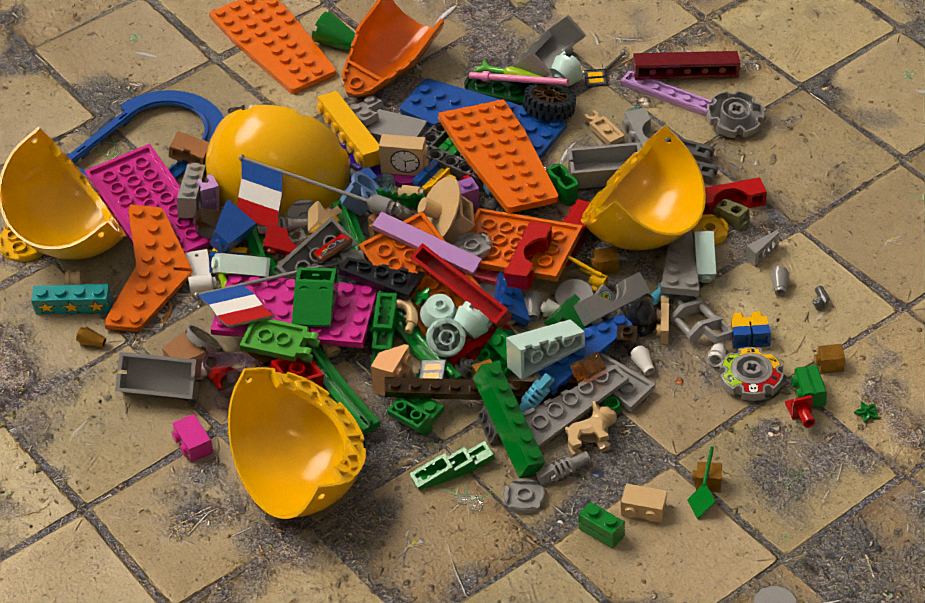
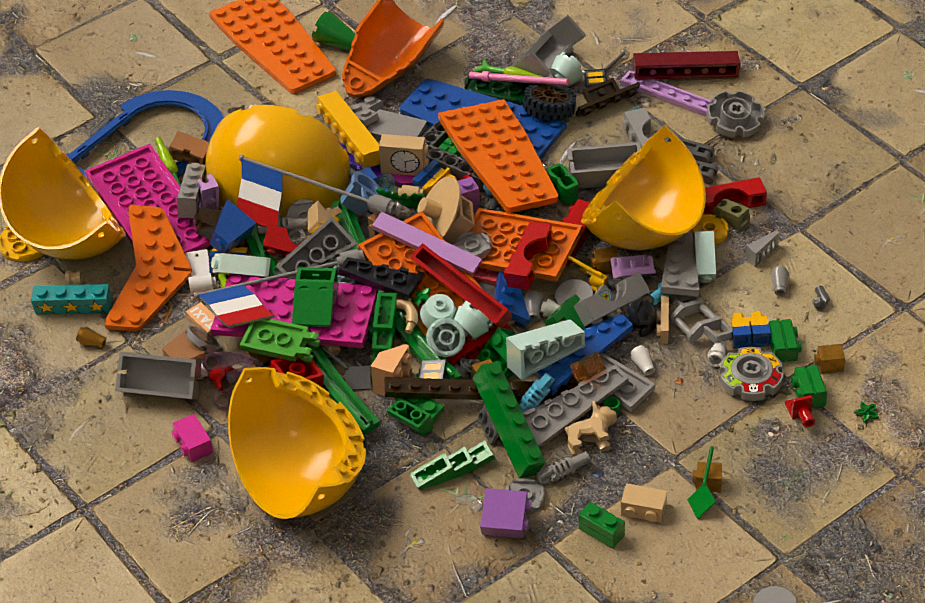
(167, 159): none -> lime piece
(201, 317): none -> light nougat tile
(332, 248): slope -> none
(357, 376): none -> dark grey piece
(505, 513): none -> medium lavender brick
(603, 94): none -> dark brown bracket
(604, 128): tan plate -> none
(627, 266): none -> lavender hinge
(628, 335): dark brown bracket -> none
(784, 341): none -> green brick

